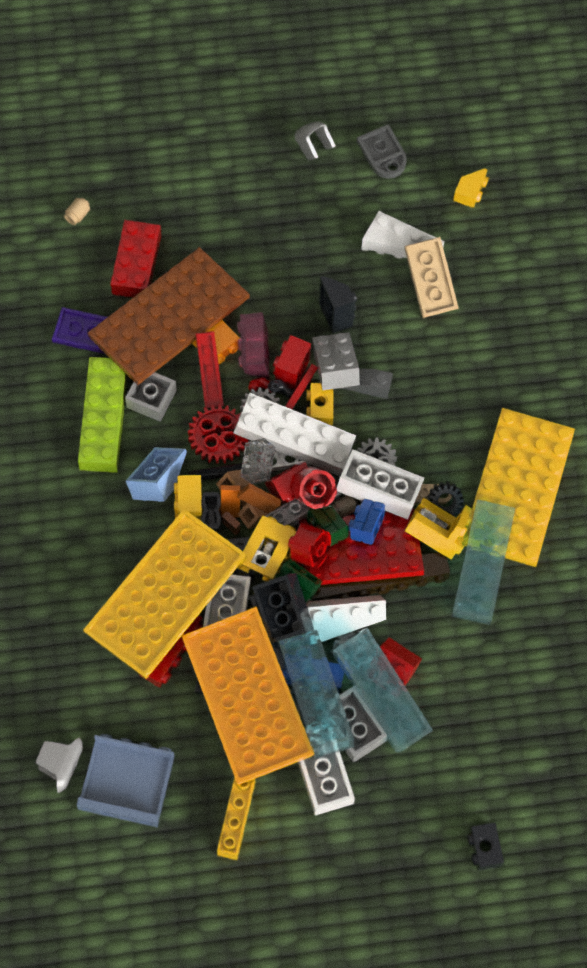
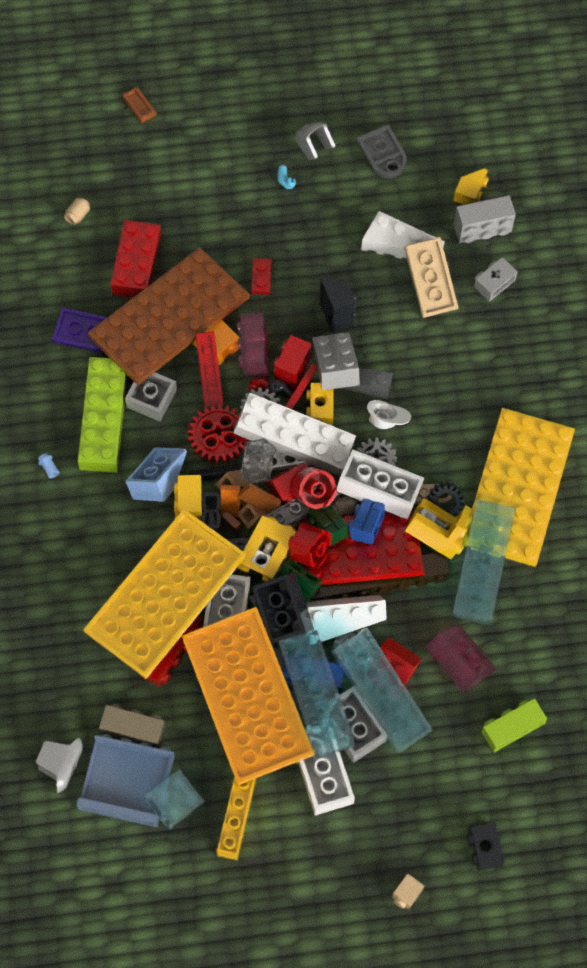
(48, 465): none -> light blue pin
(132, 725): none -> dark tan brick
(139, 105): none -> dark orange tile
(174, 799): none -> clear light blue brick
(261, 276): none -> red plate
(283, 179): none -> medium azure arm
(387, 415): none -> white piece
(407, 892): none -> tan brick
(460, 657): none -> clear pink slope
(484, 219): none -> light grey brick
(495, 279): none -> light grey brick
(513, 724): none -> lime brick

